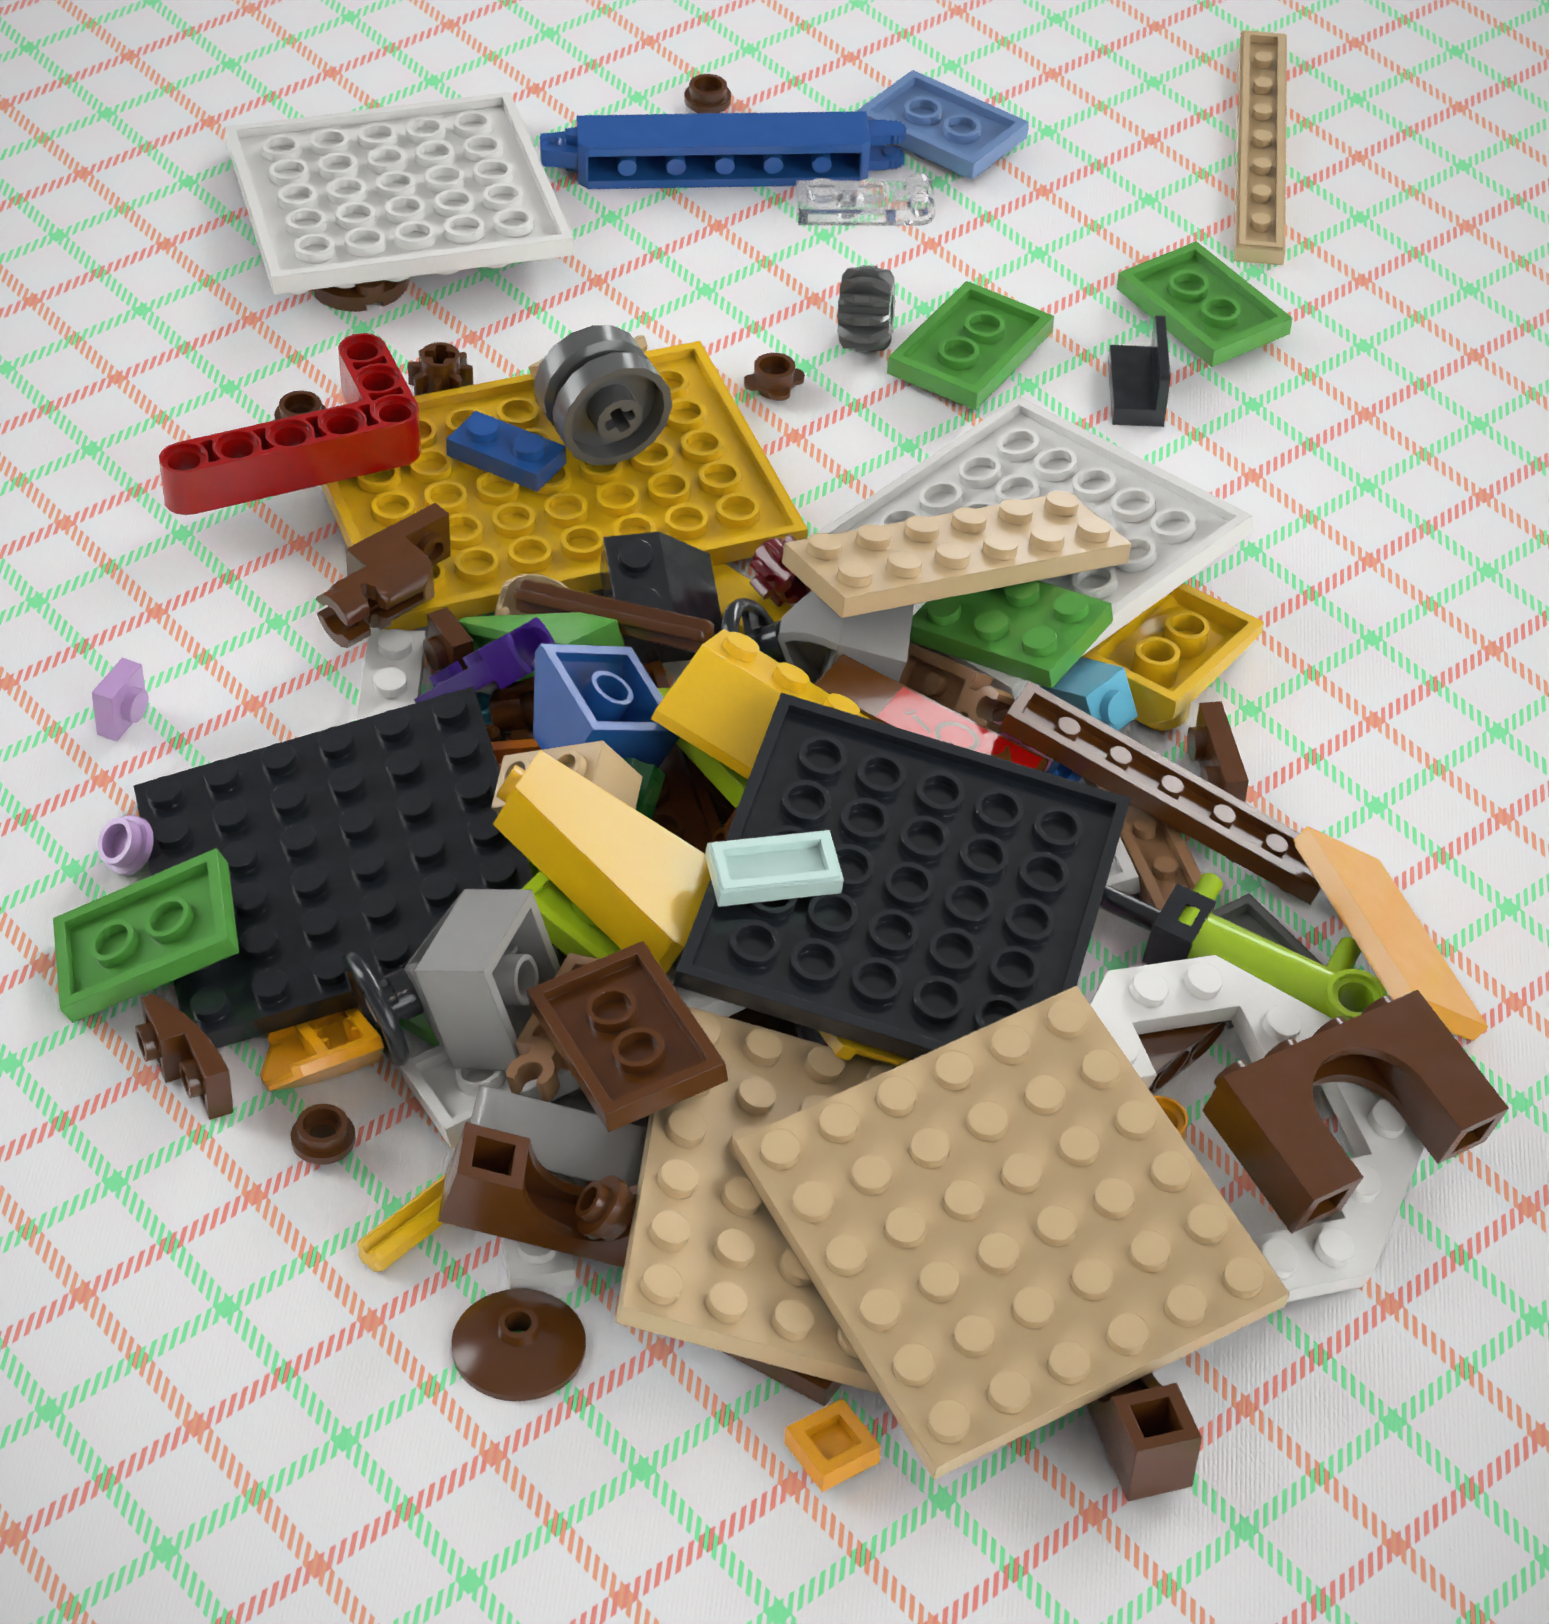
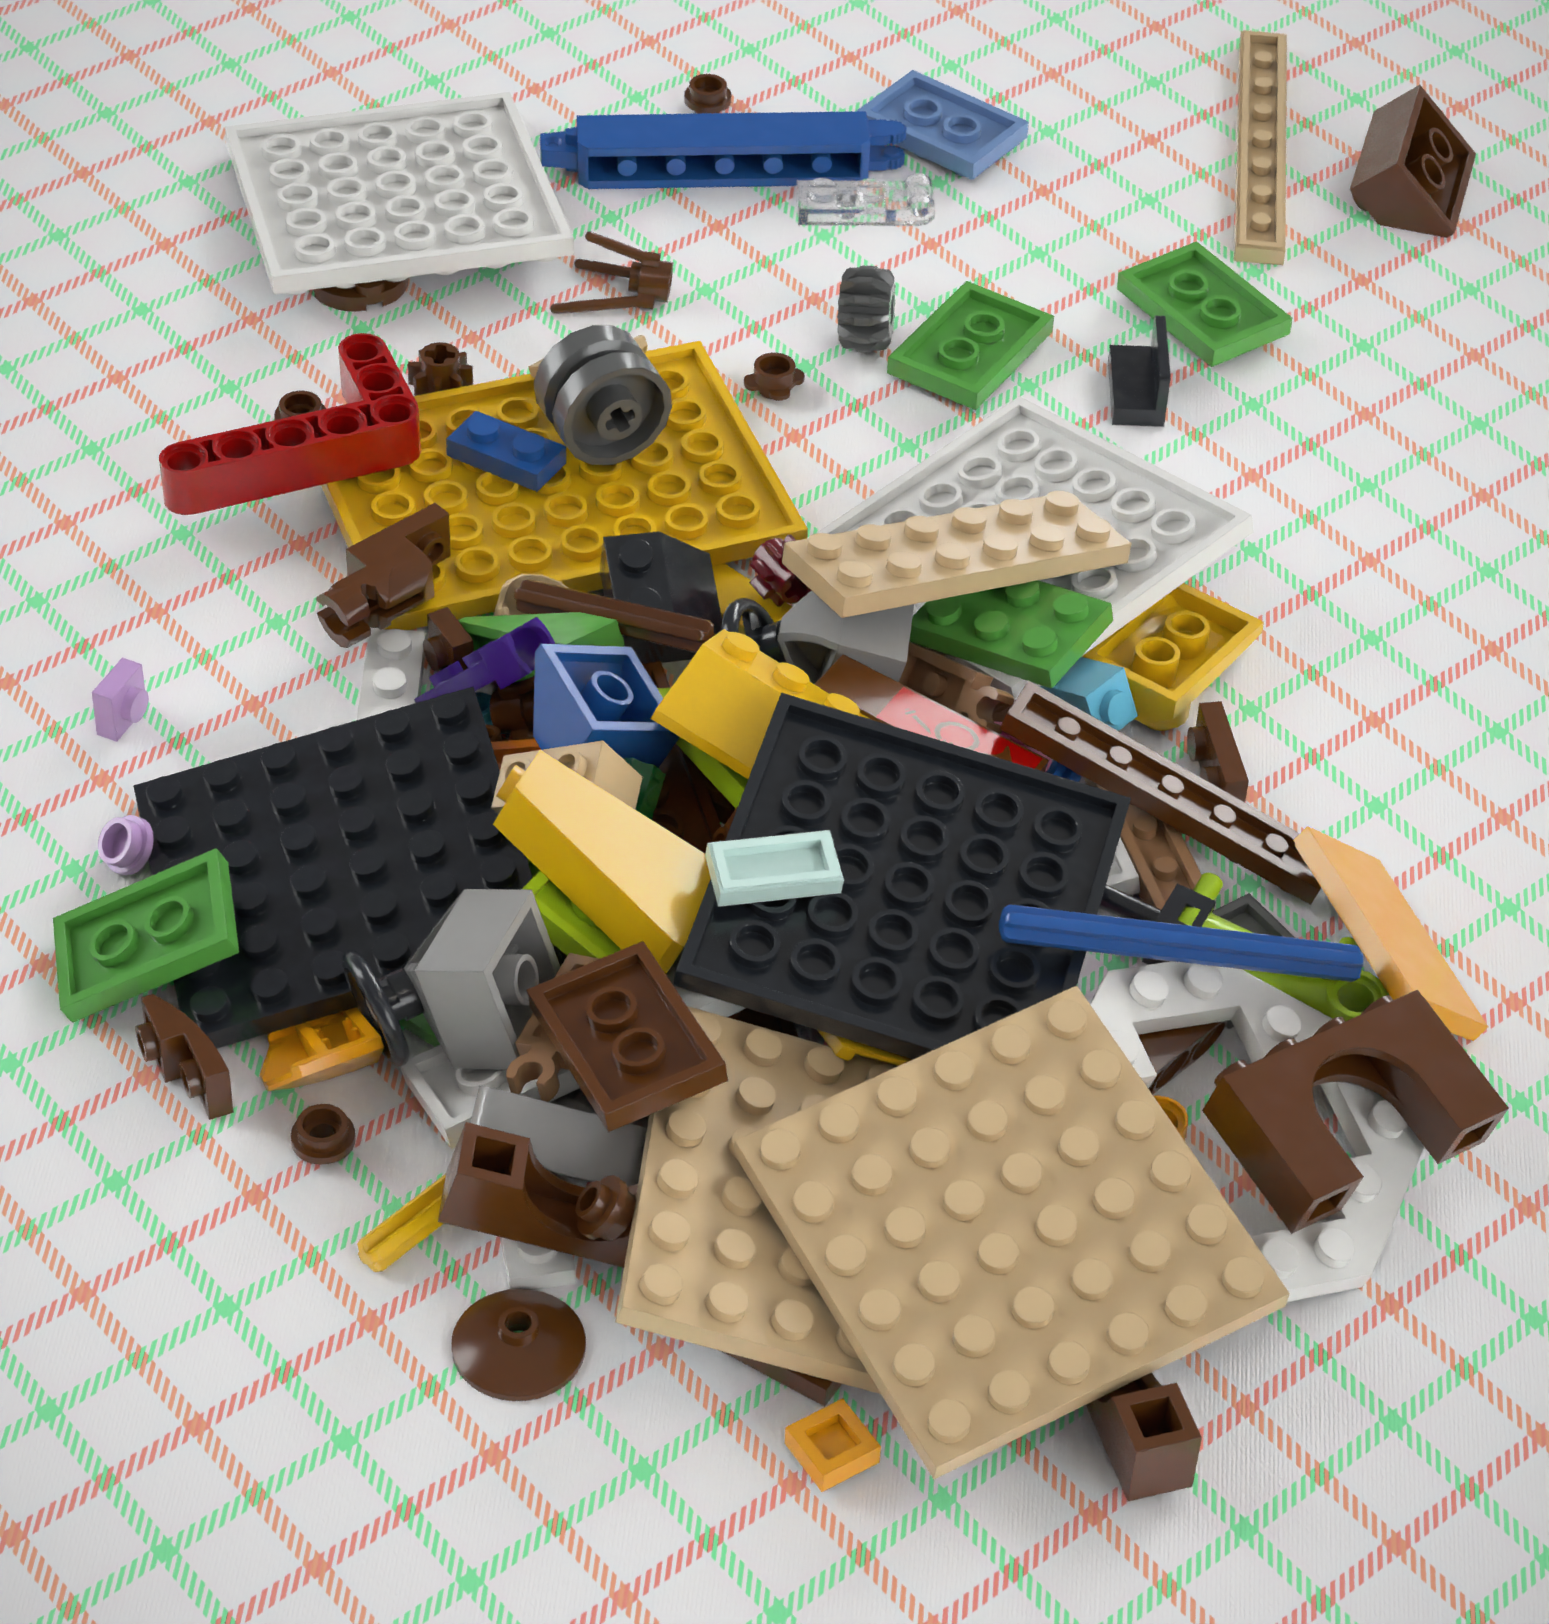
(648, 278): none -> reddish brown plant
(1180, 943): none -> blue axle
(1413, 167): none -> reddish brown slope

